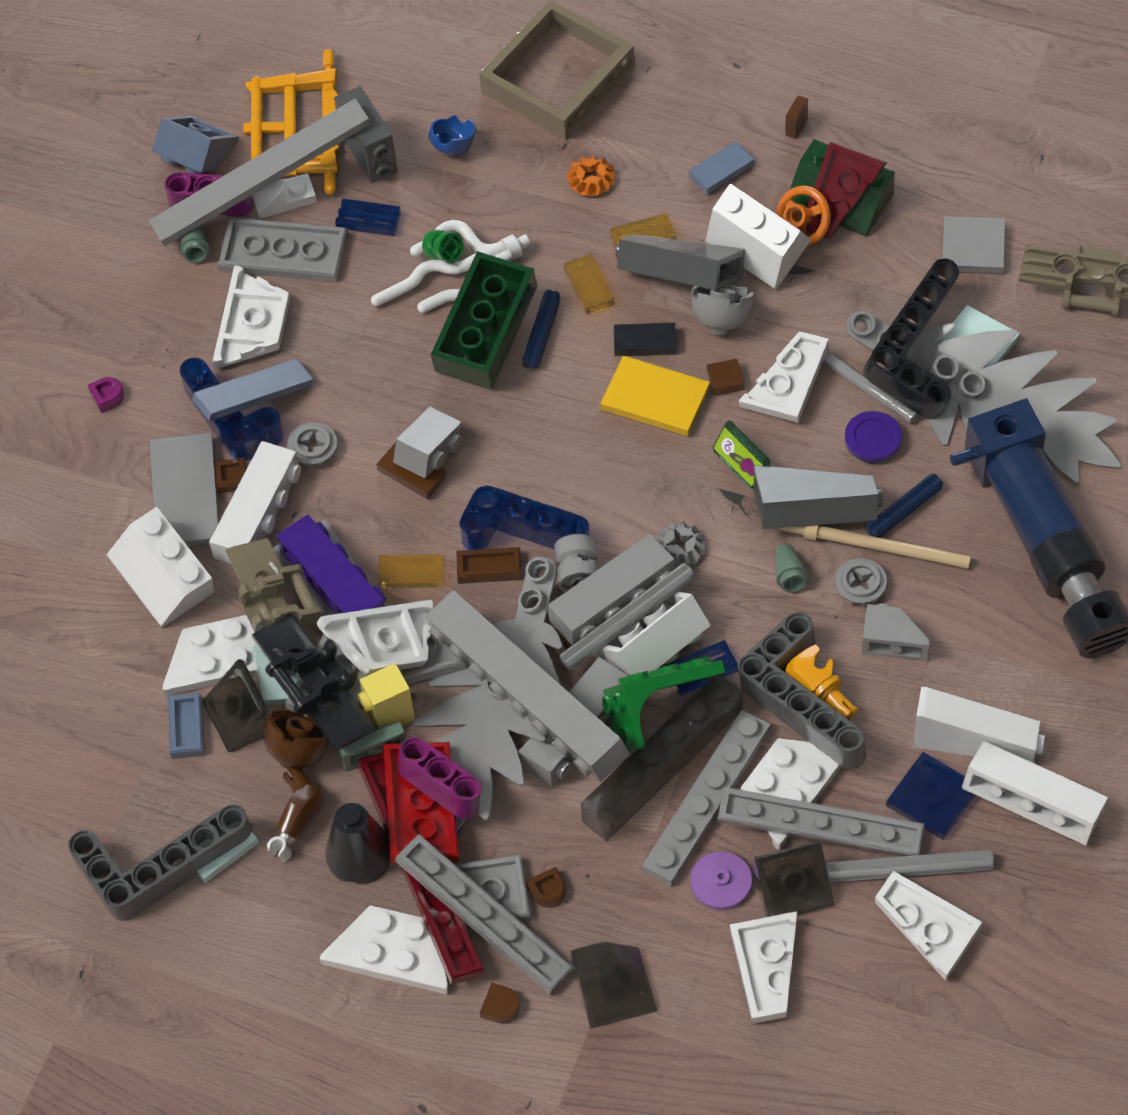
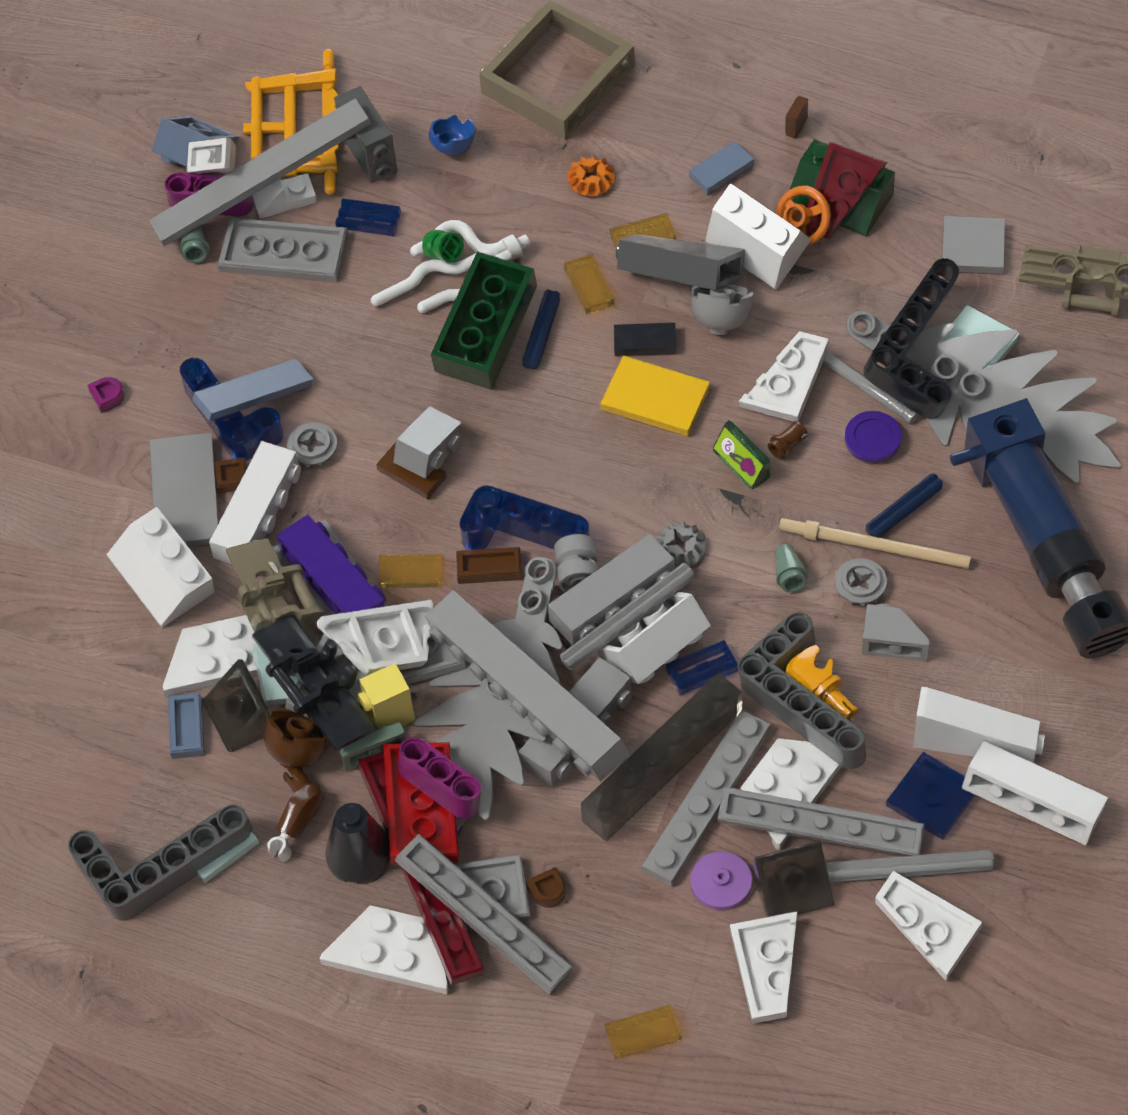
(211, 156): none -> white slope
(251, 319): white wing -> none
(500, 1004): reddish brown tile -> none
(612, 983): clear smoke slope -> none
(625, 700): green bracket -> none
(643, 1031): none -> clear yellow tile
(725, 377): reddish brown tile -> none
(782, 444): none -> reddish brown pin
(813, 497): slope -> none

